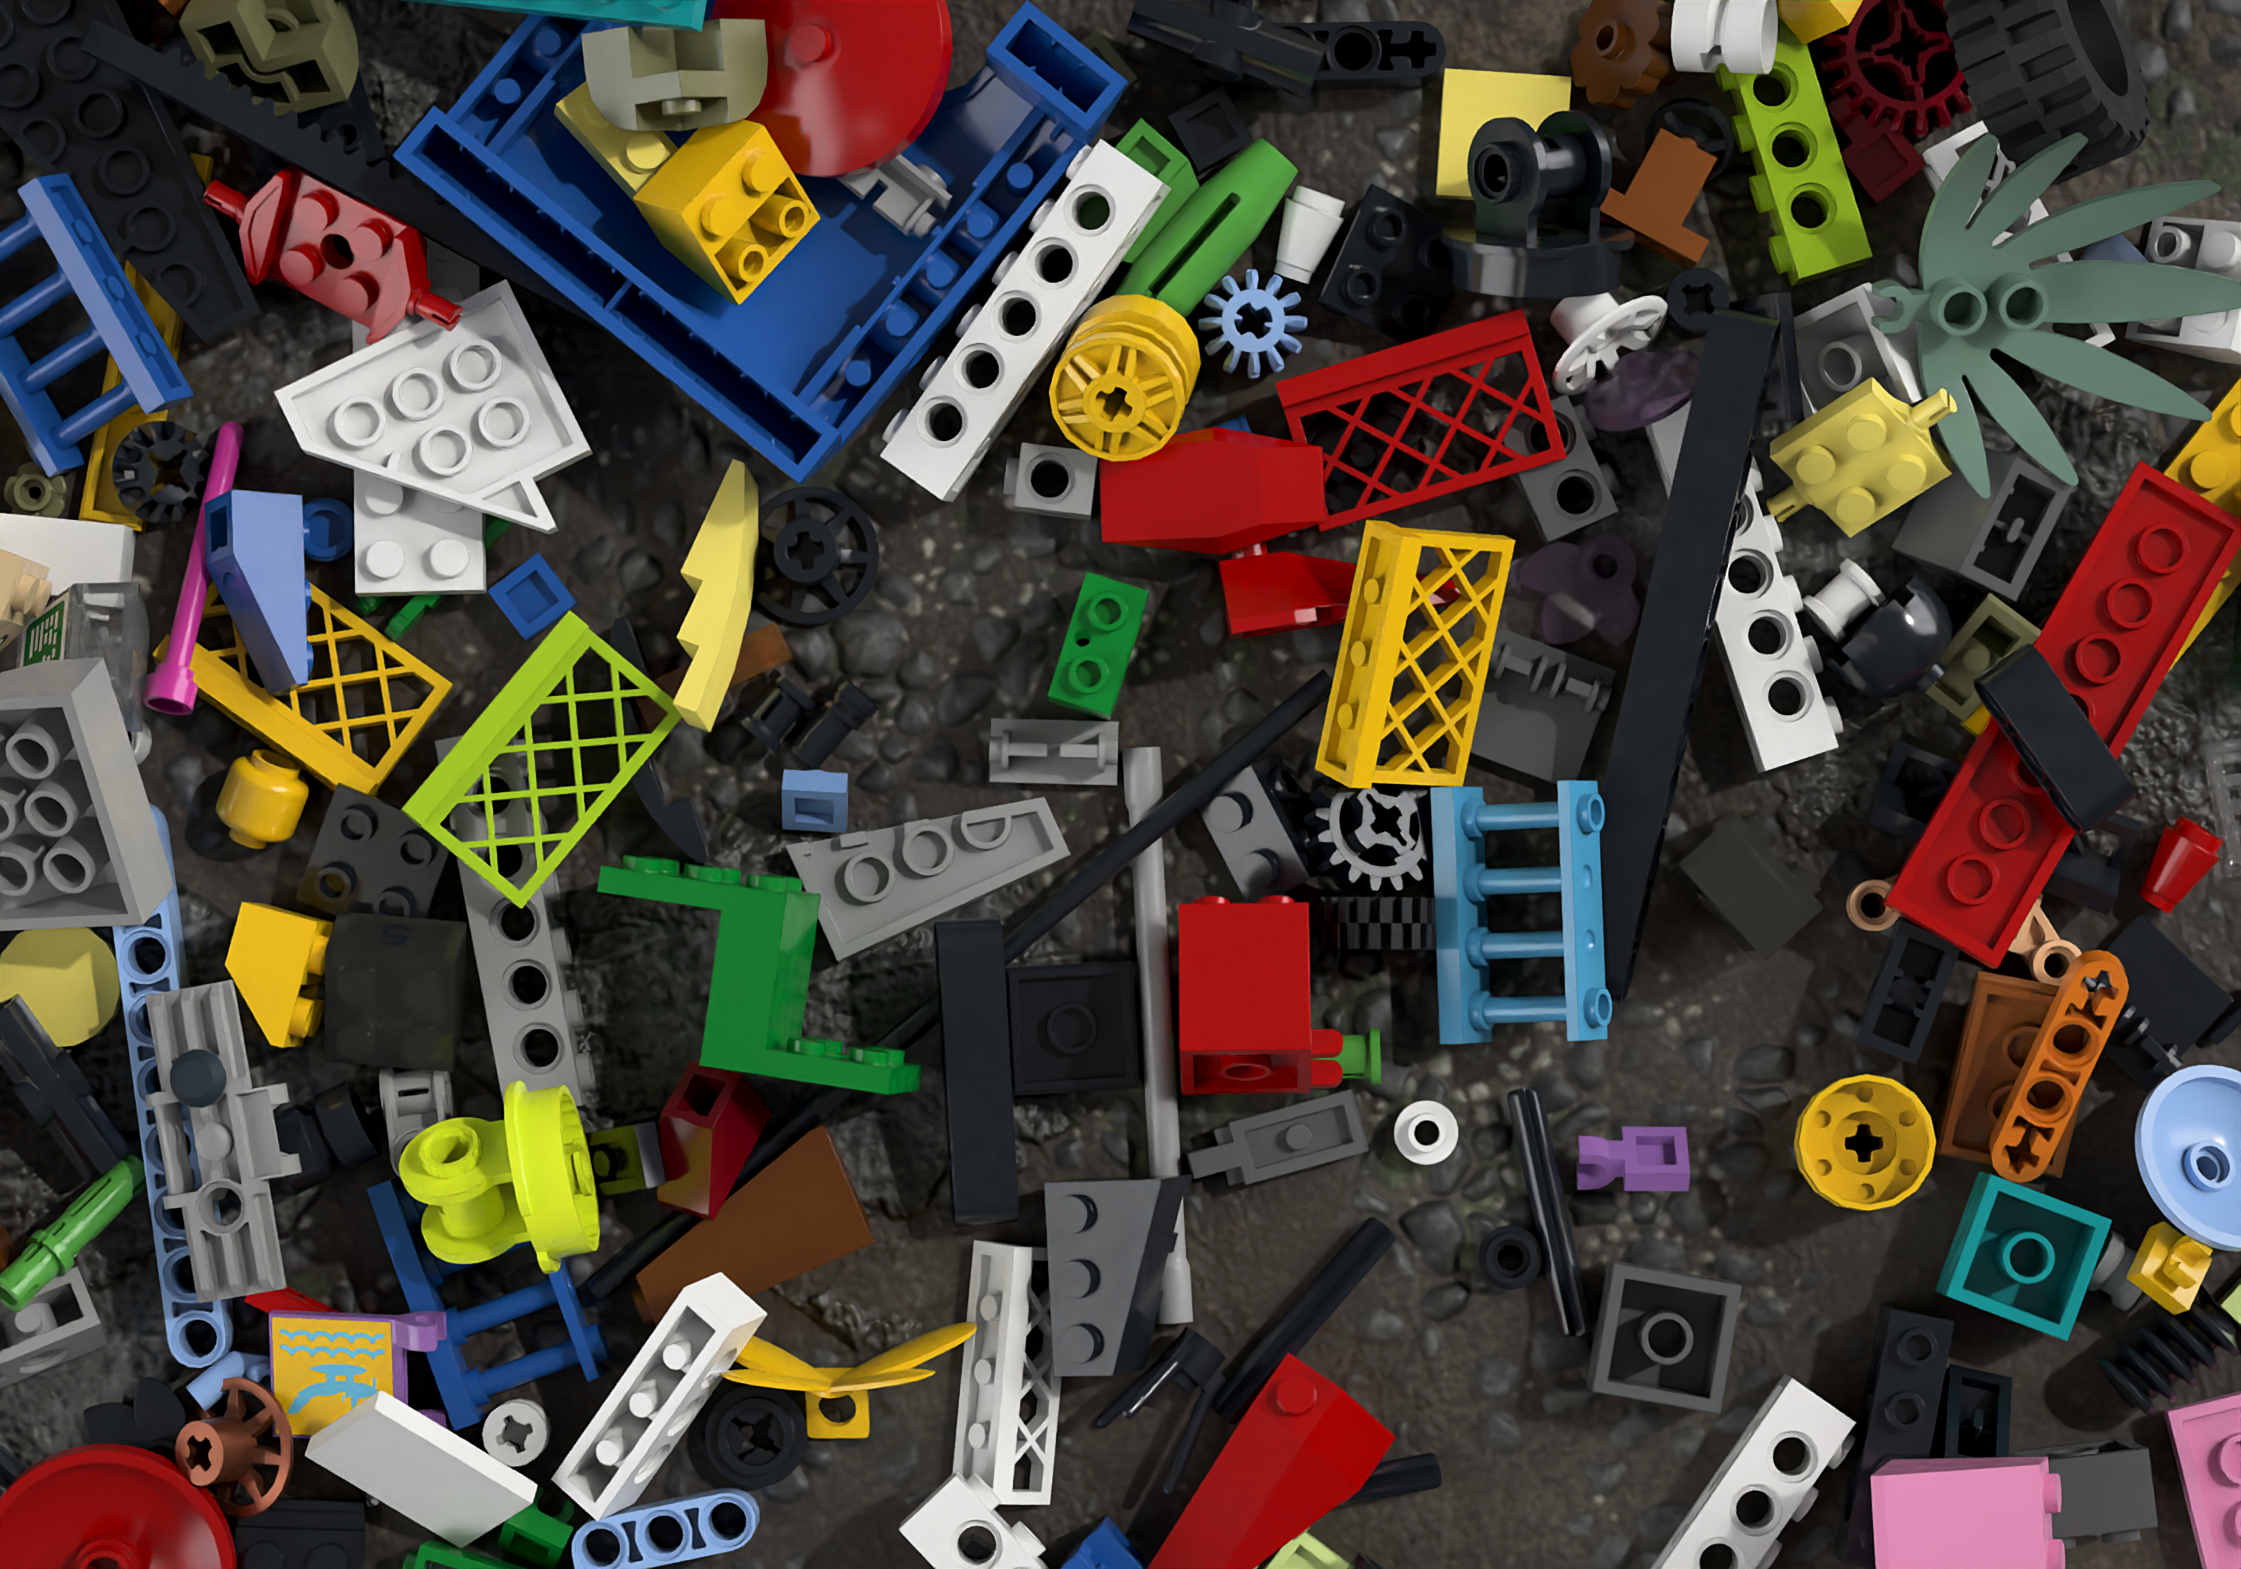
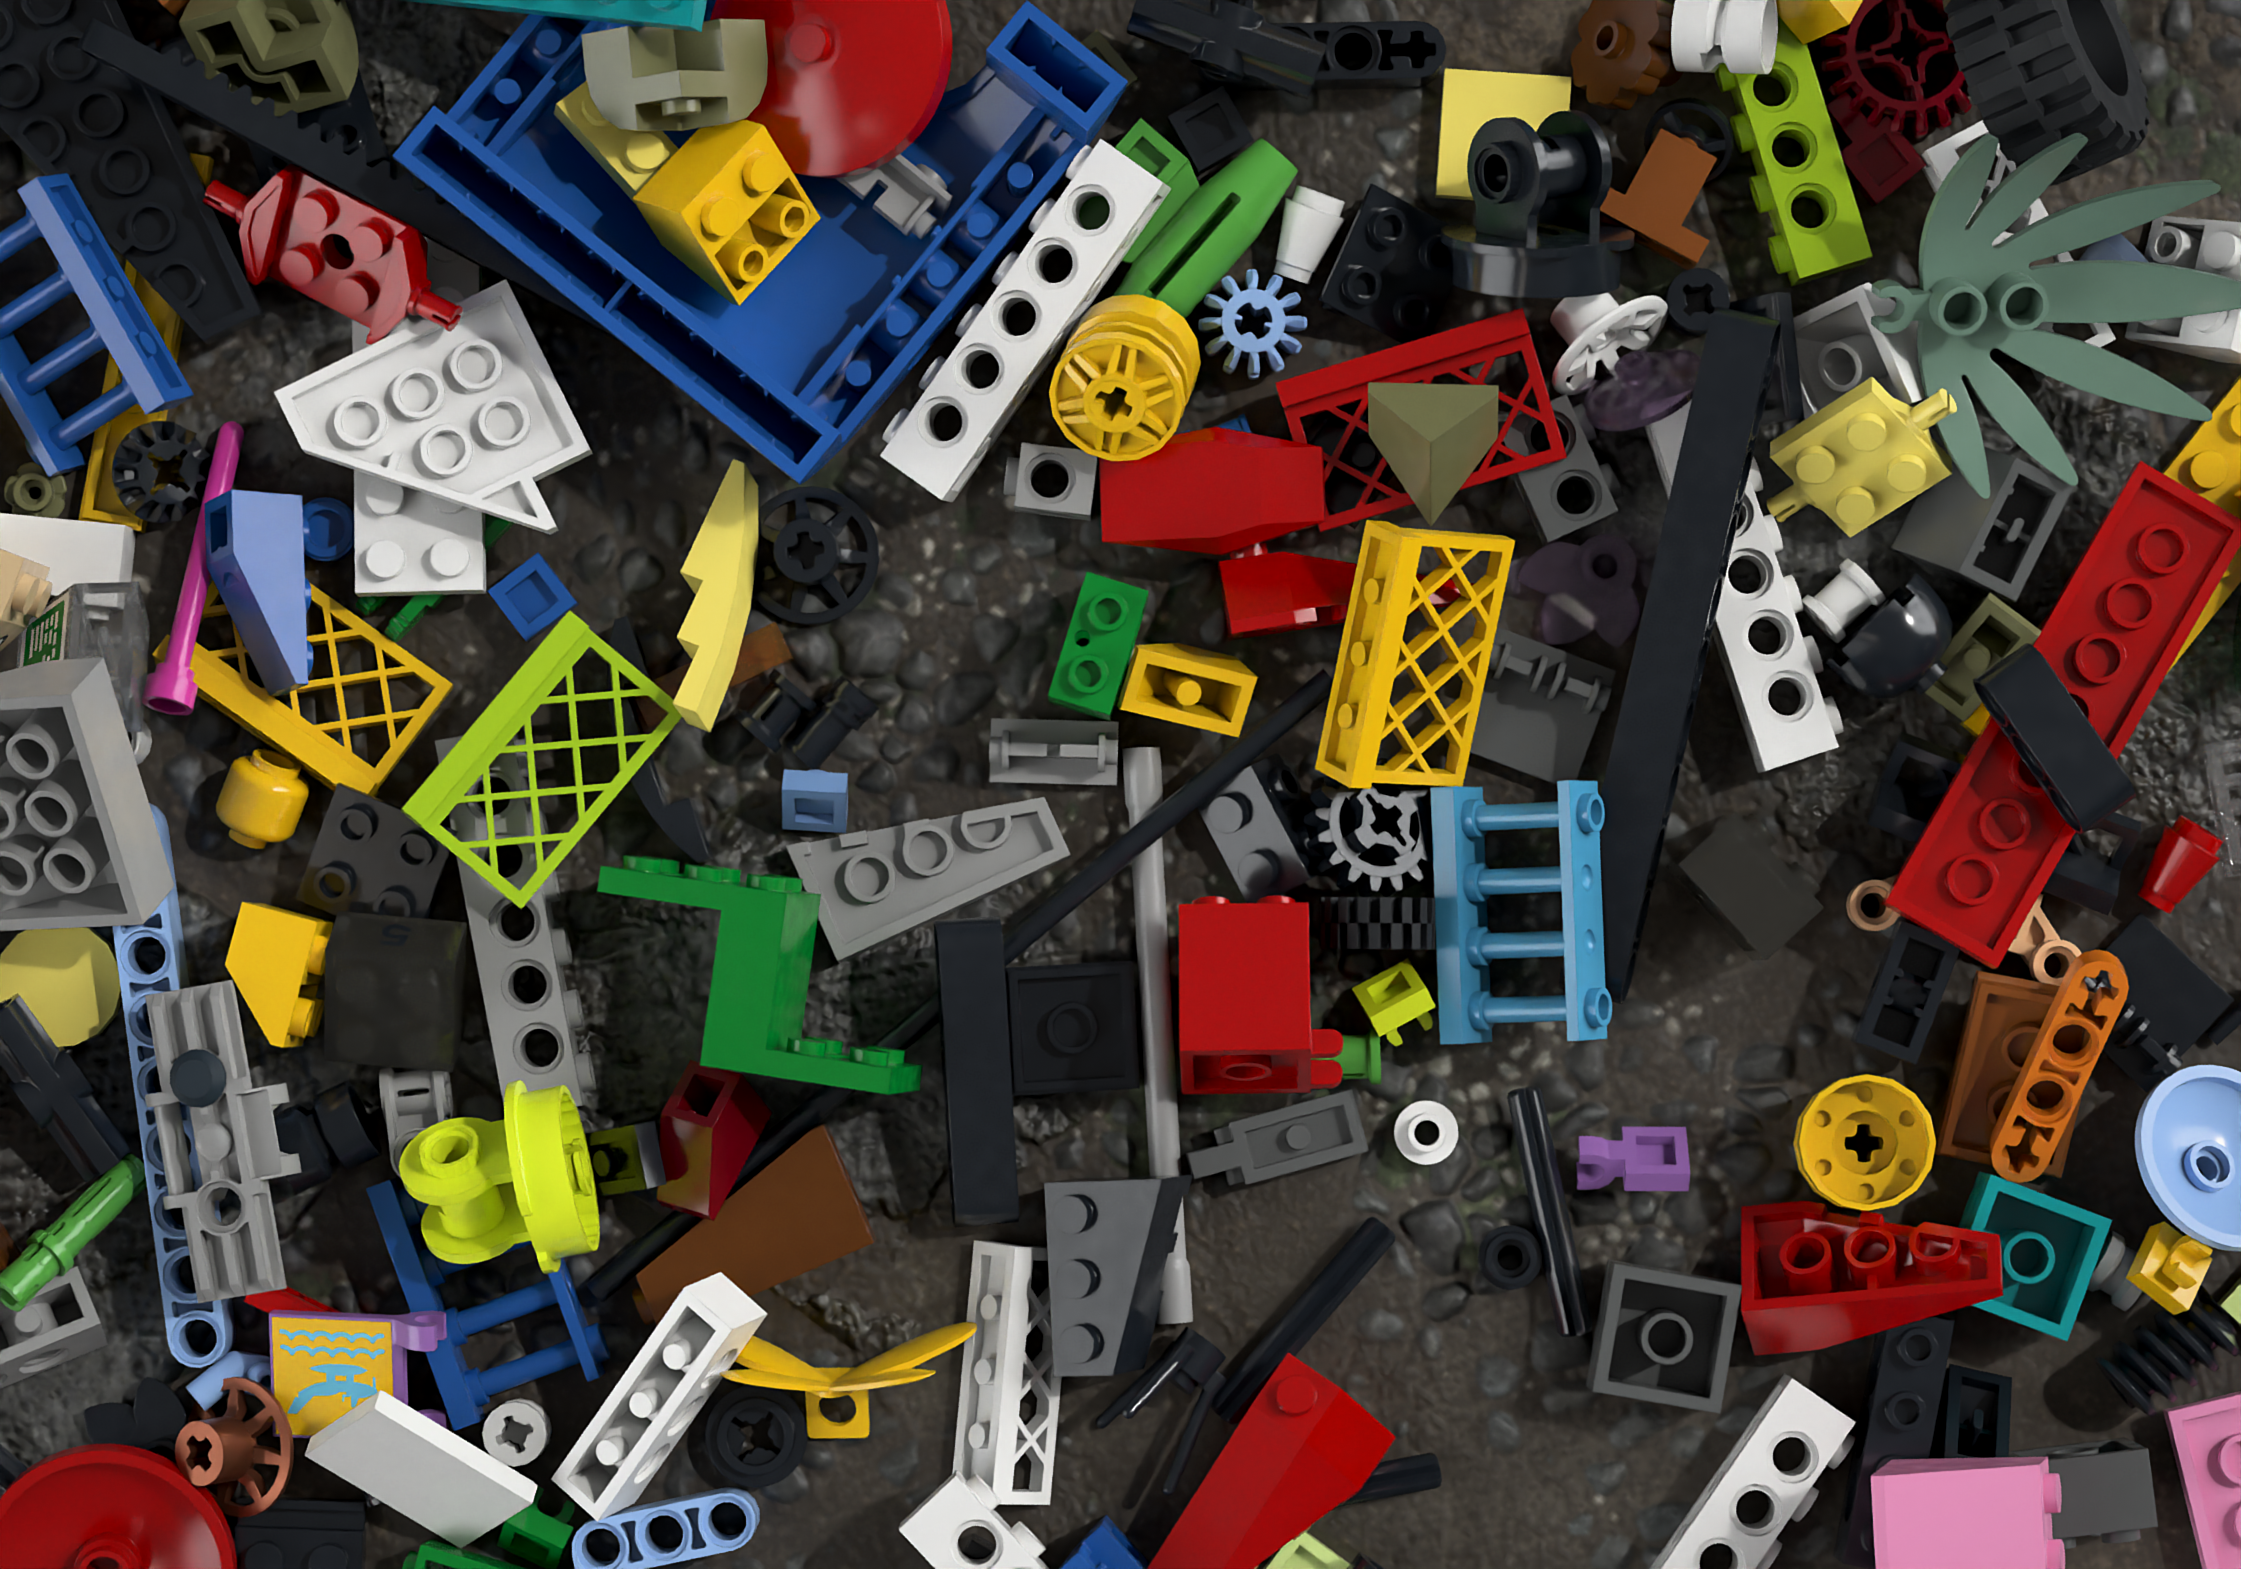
(1188, 687): none -> yellow slope
(1394, 1000): none -> neon yellow tile
(1432, 436): none -> olive slope
(1841, 1277): none -> red wedge

